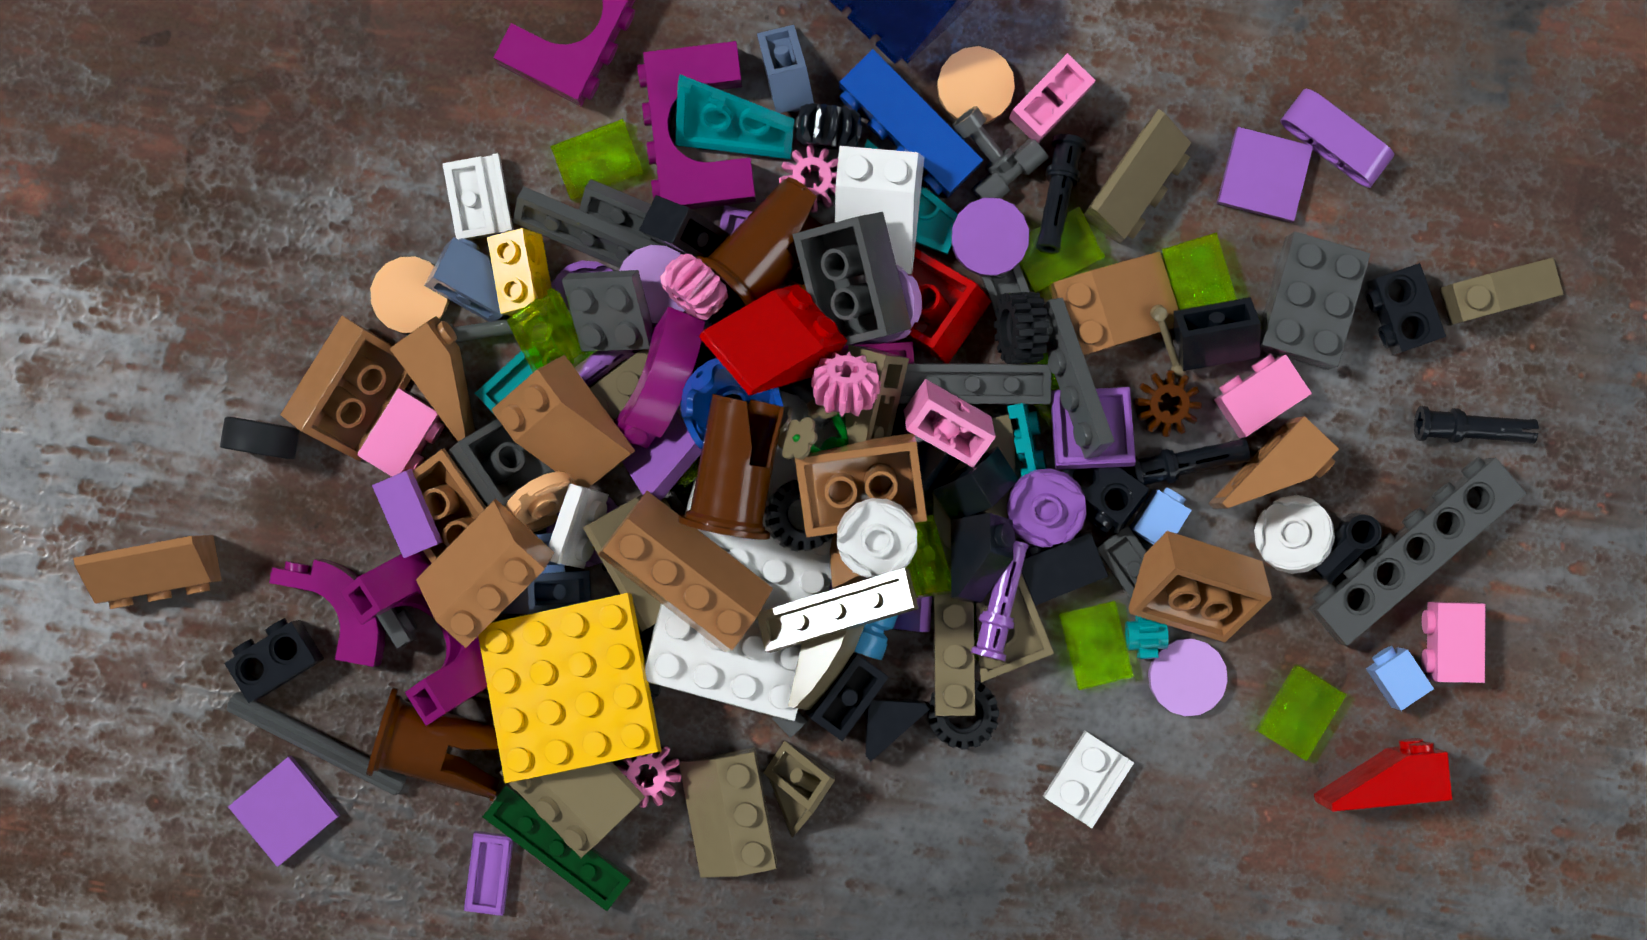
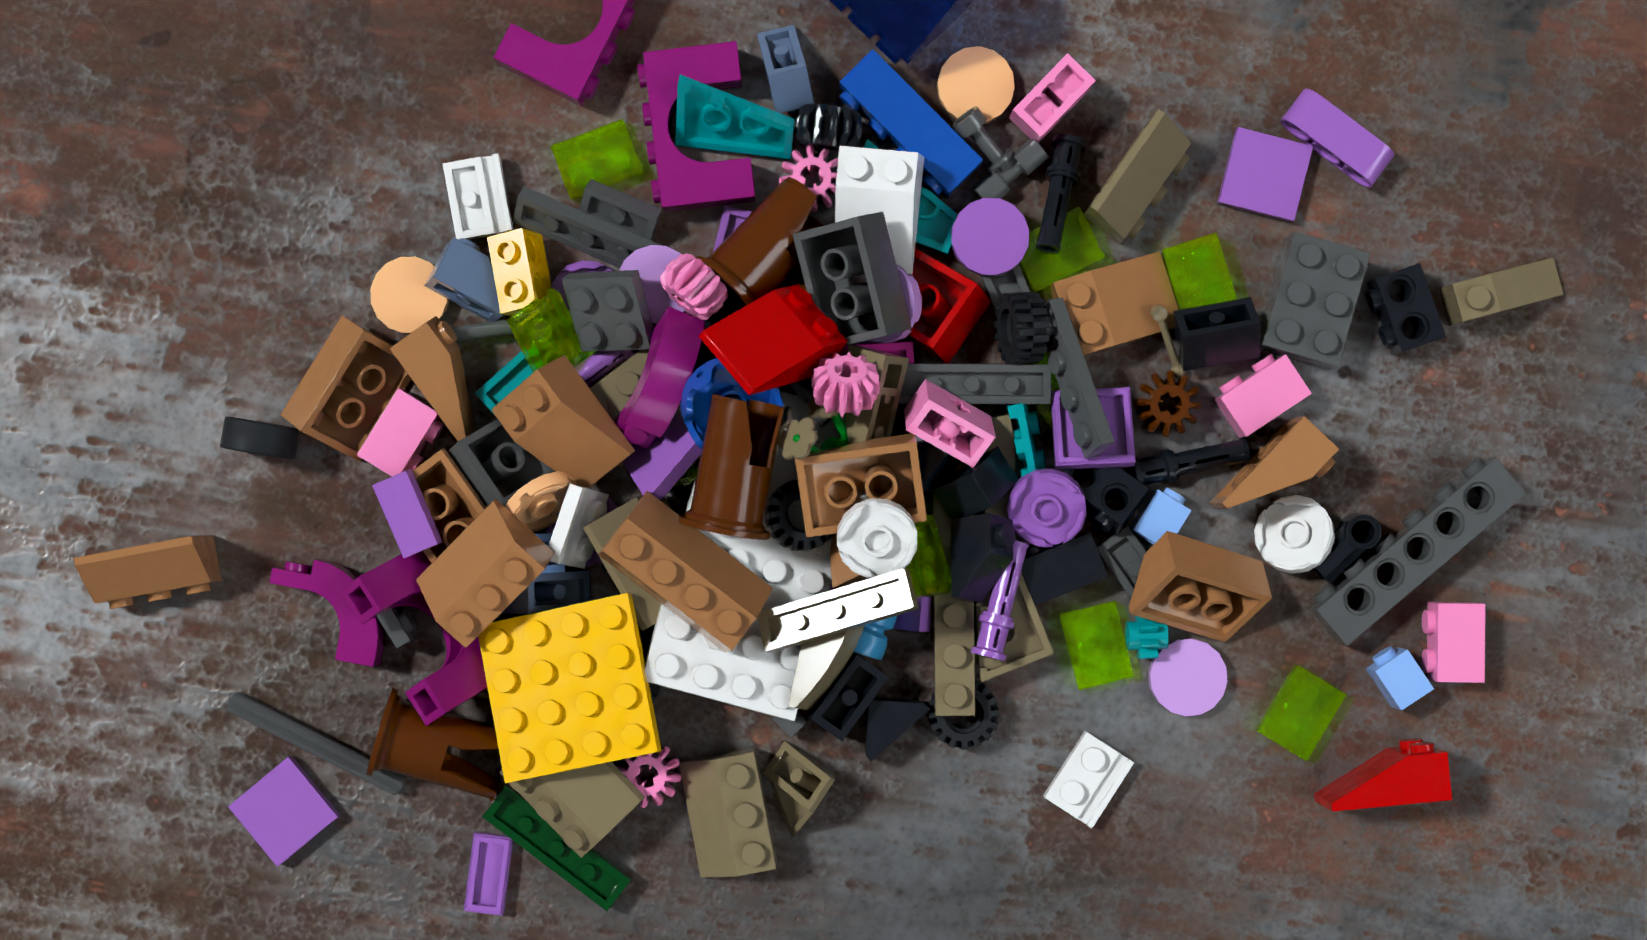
(277, 667): black brick -> none
(681, 228): black brick -> none
(1457, 426): black pin -> none

